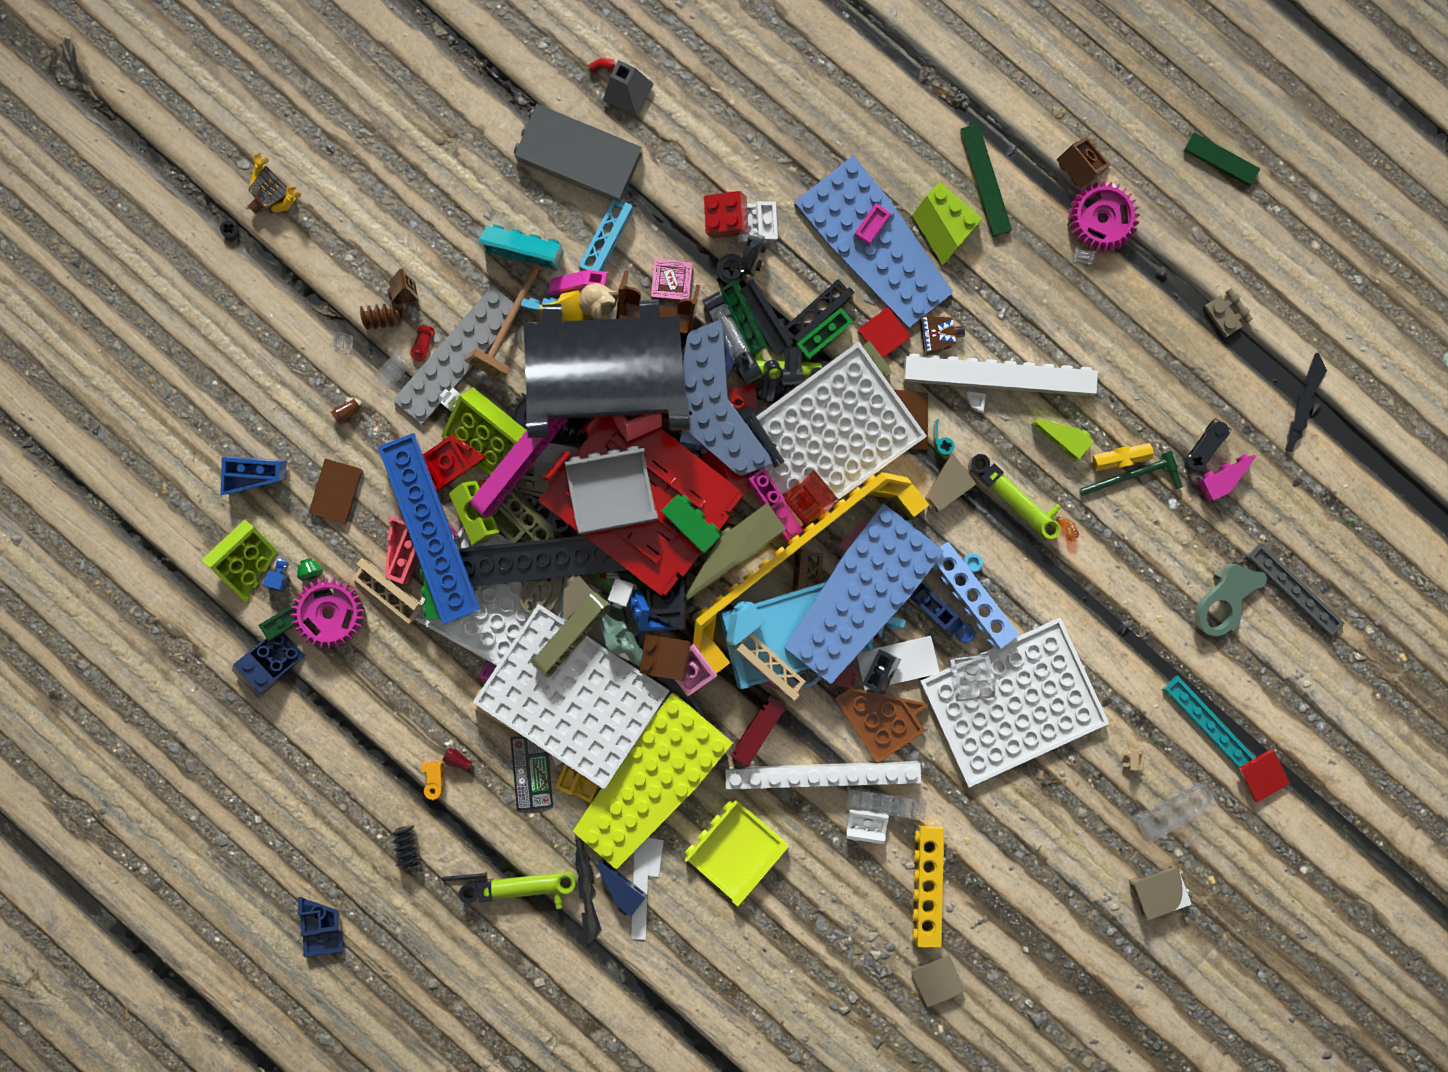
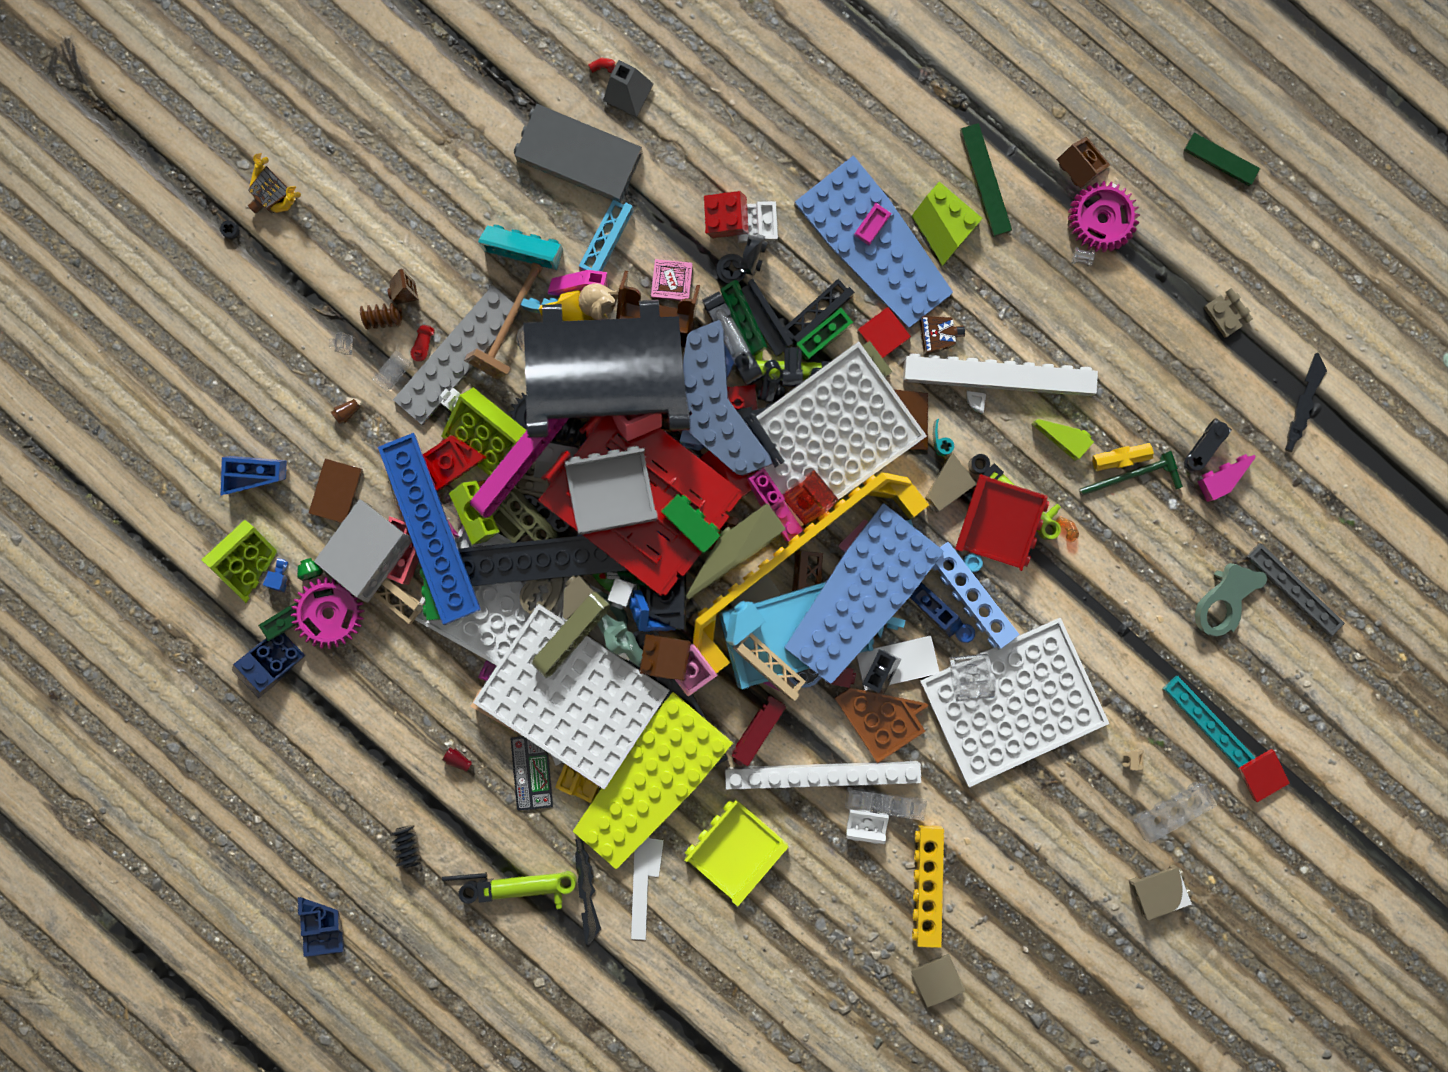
(363, 551): none -> light grey panel
(435, 779): light orange leg -> none
(623, 891): dark blue slope -> none
(1002, 522): none -> red panel

